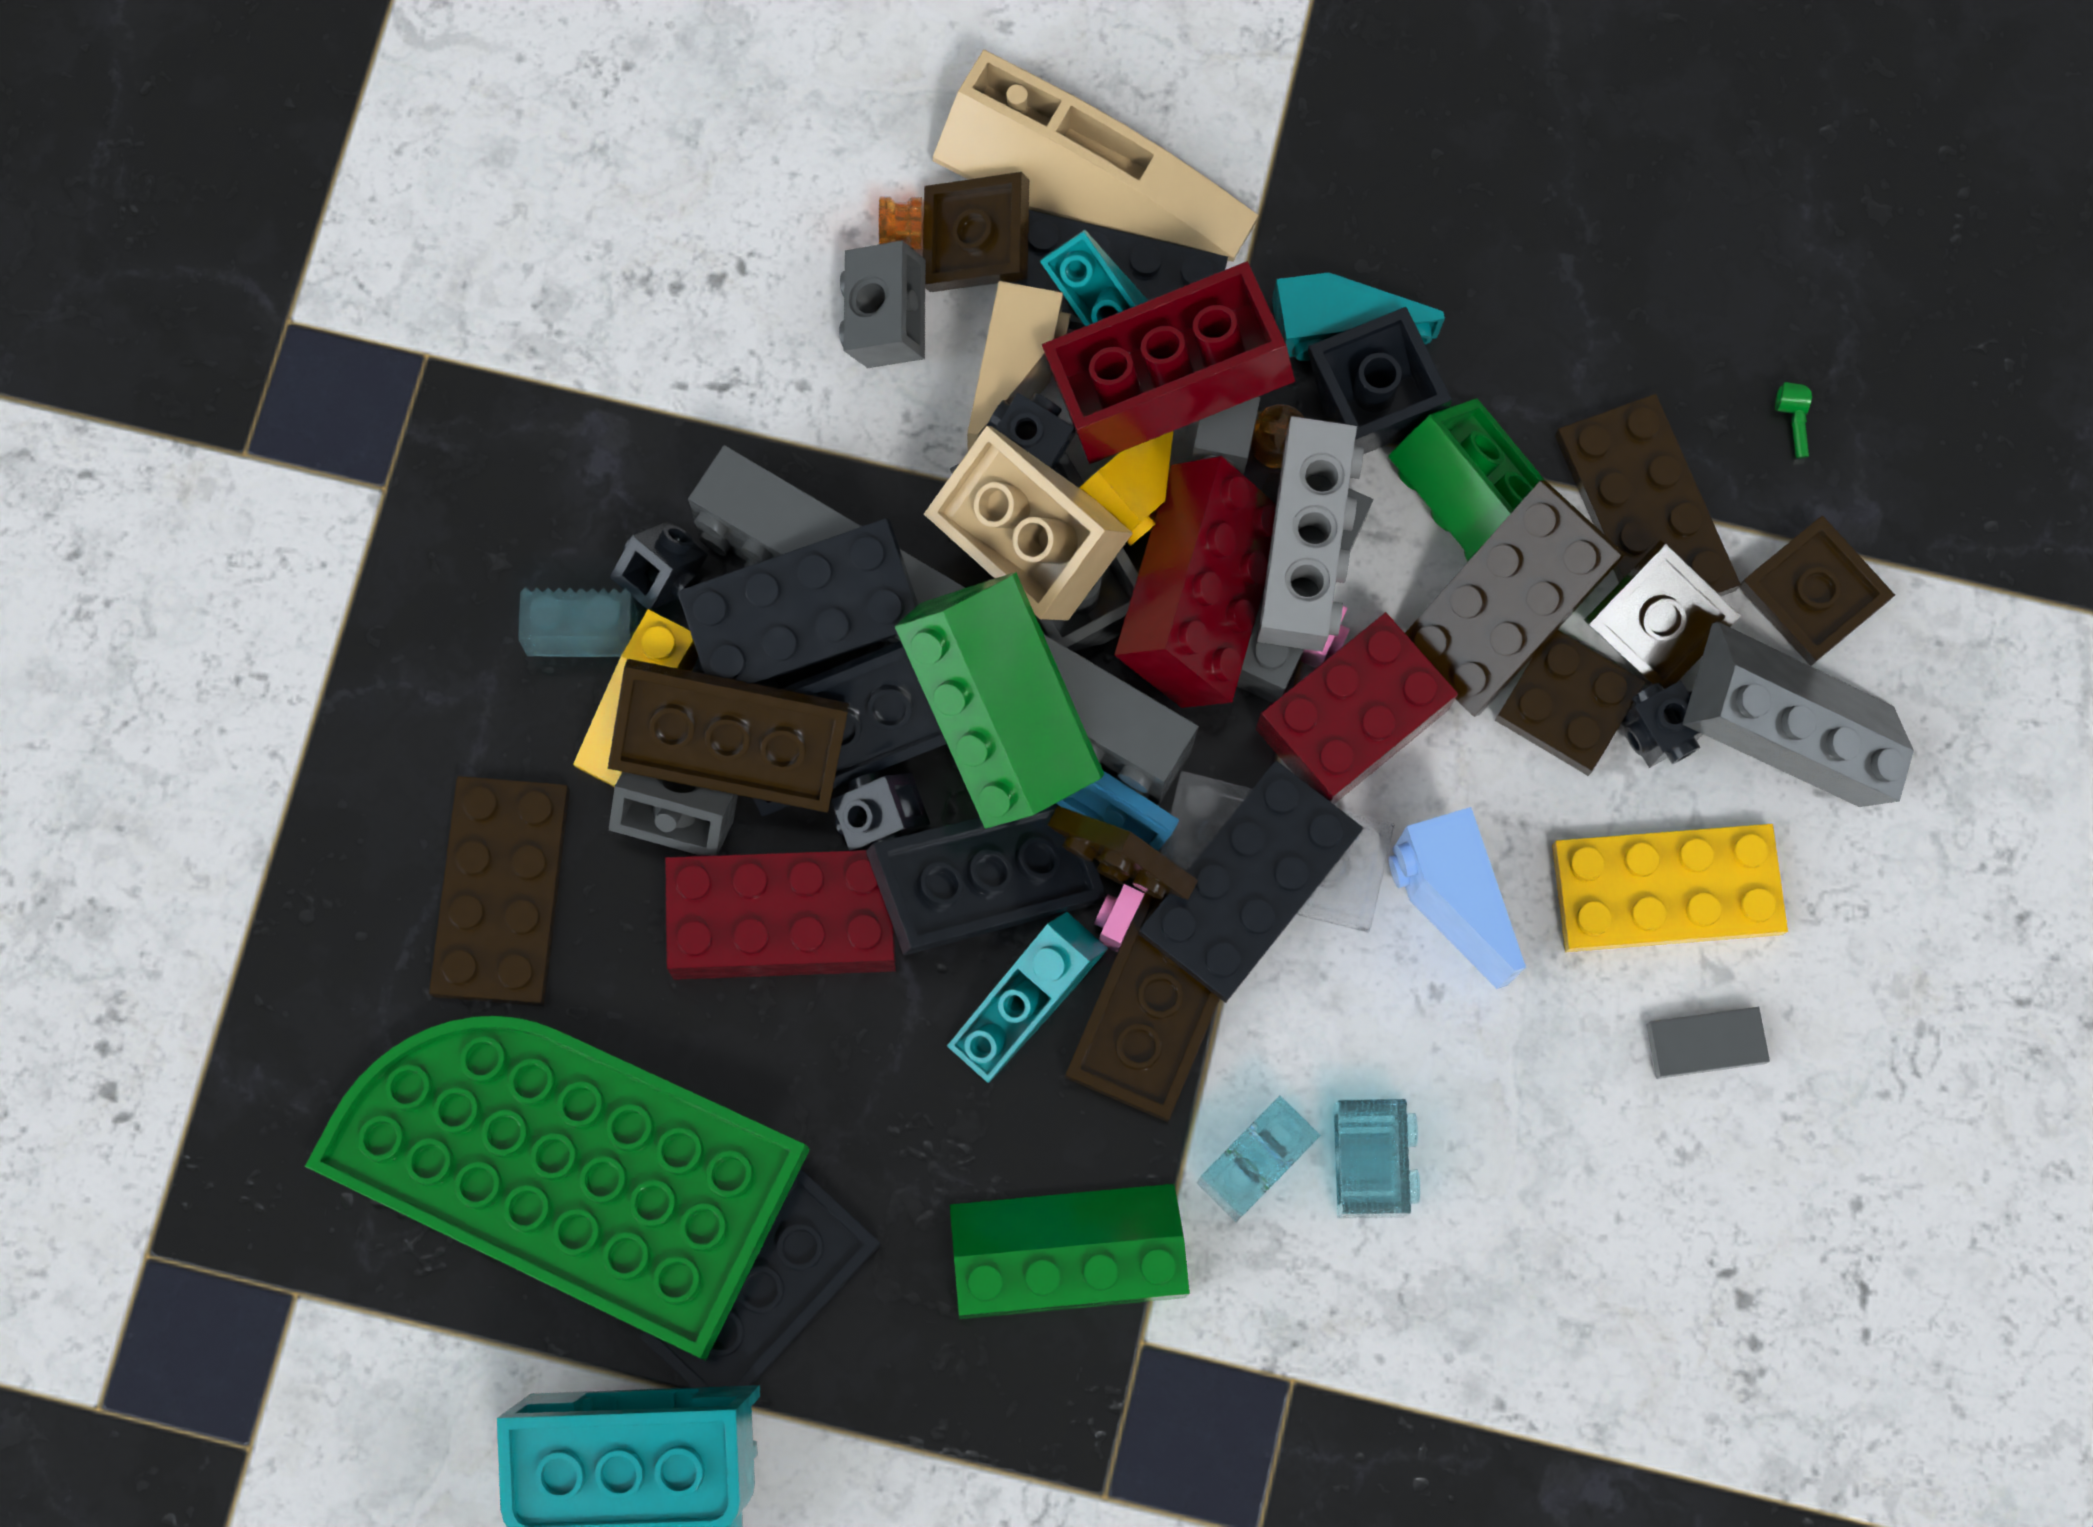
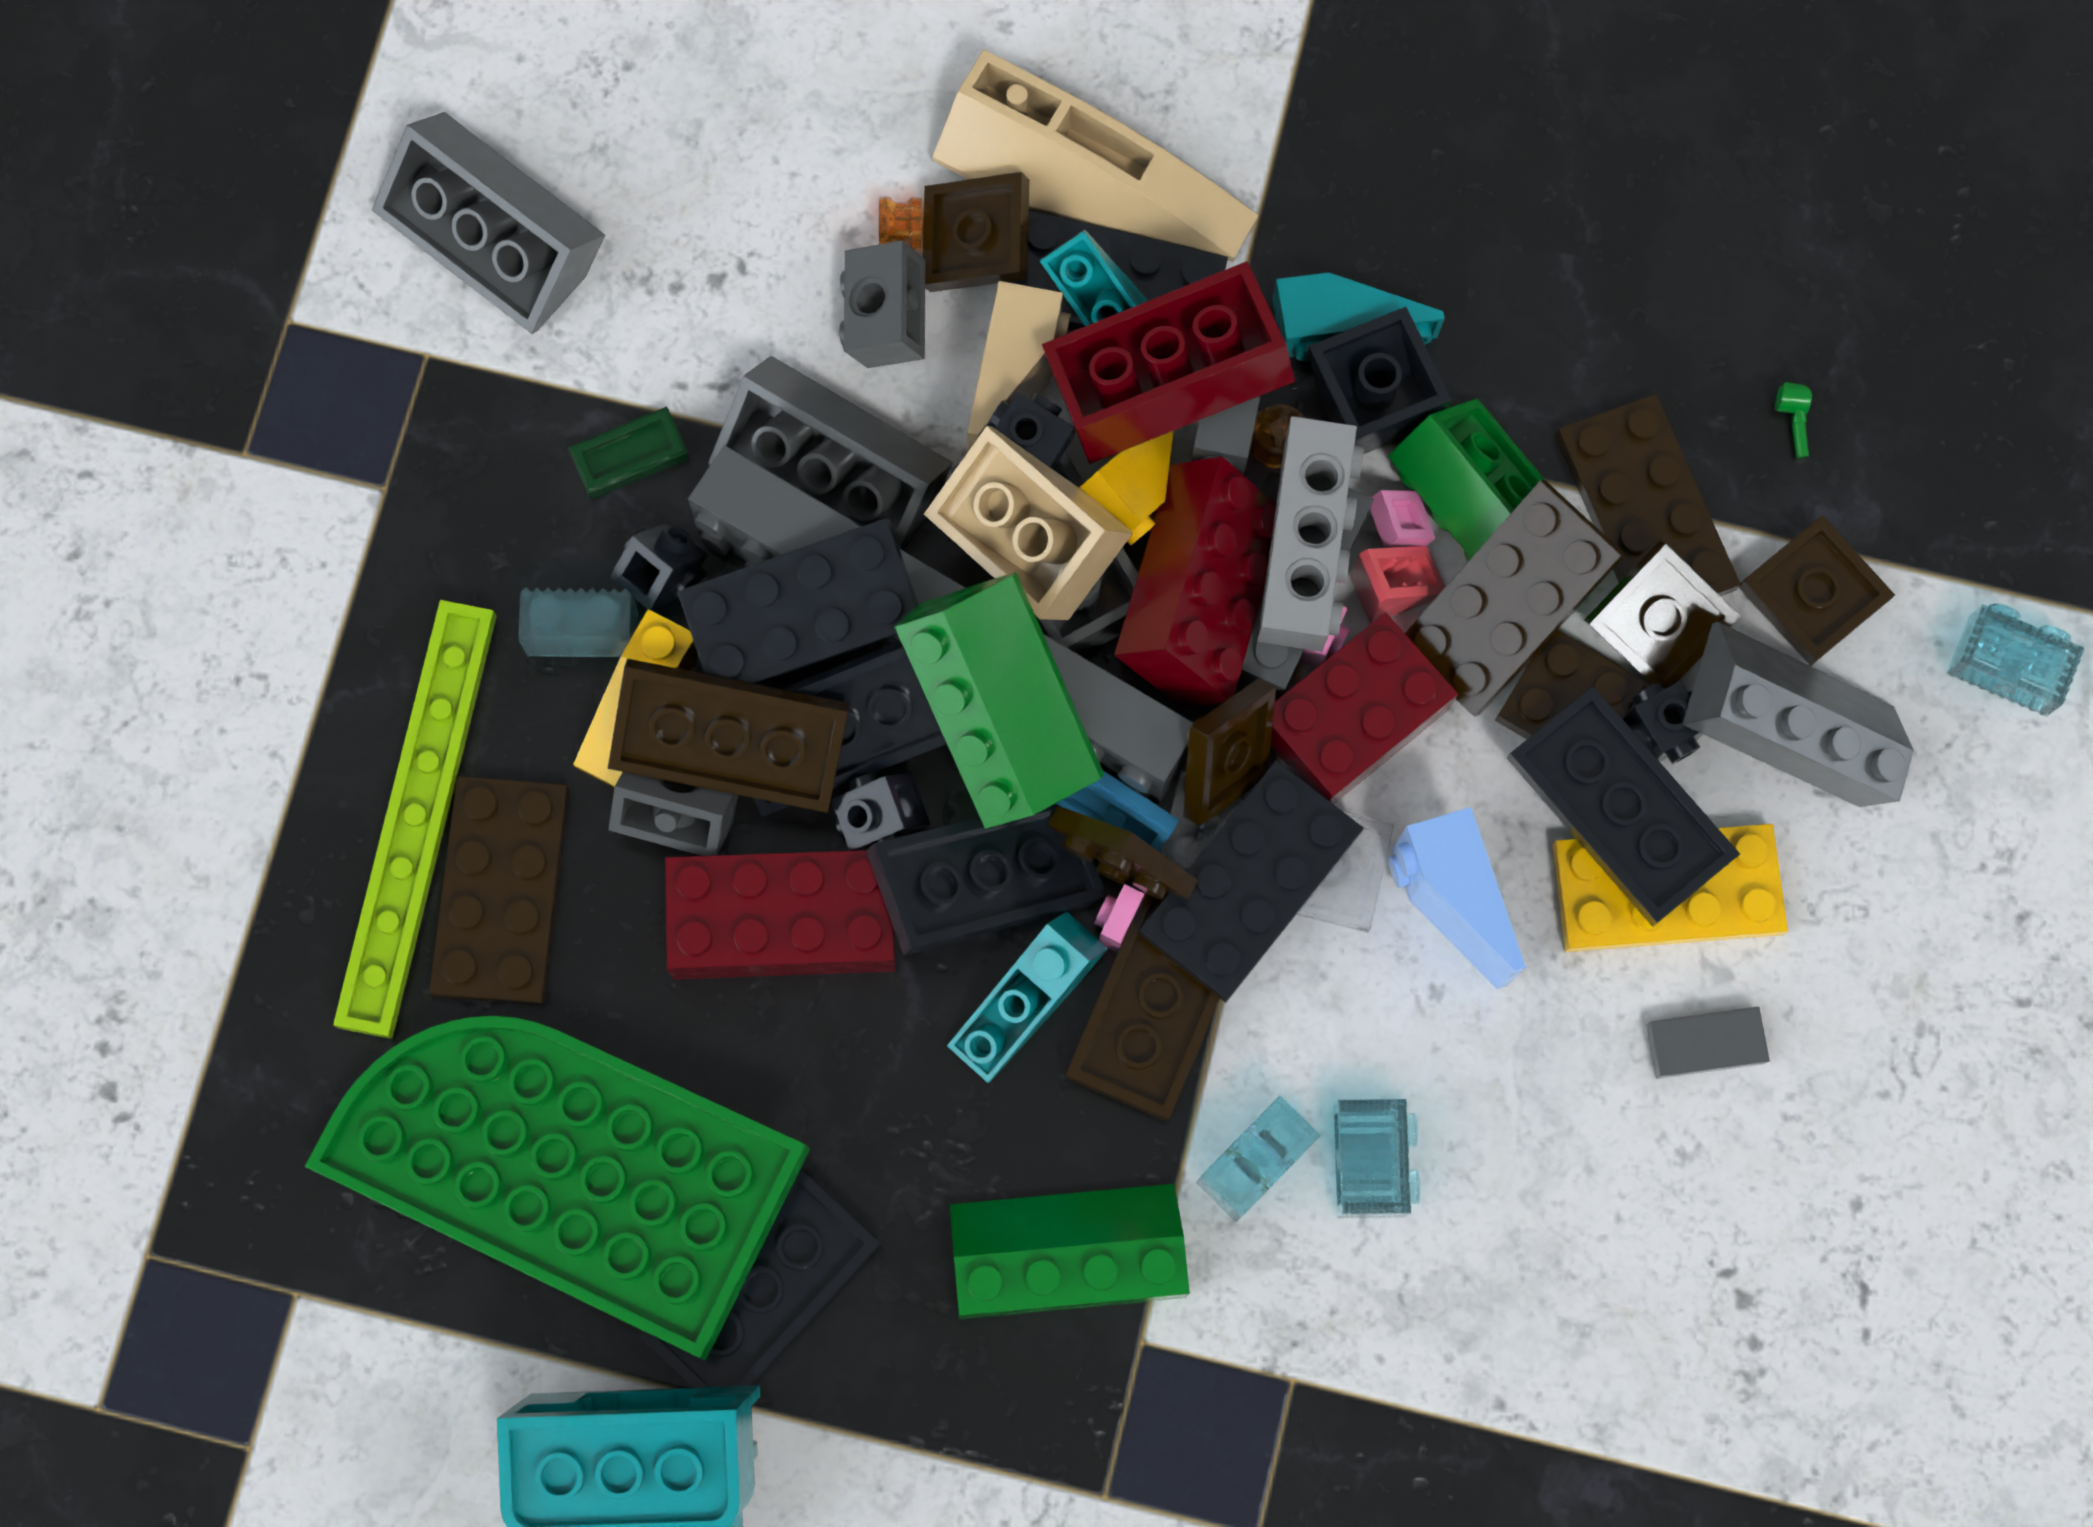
(415, 820): none -> lime plate
(486, 220): none -> dark grey slope
(628, 453): none -> dark green tile
(832, 449): none -> dark grey slope
(1228, 751): none -> dark brown plate
(1395, 580): none -> coral slope
(1401, 519): none -> bright pink plate
(1623, 806): none -> black plate
(2016, 658): none -> clear light blue brick

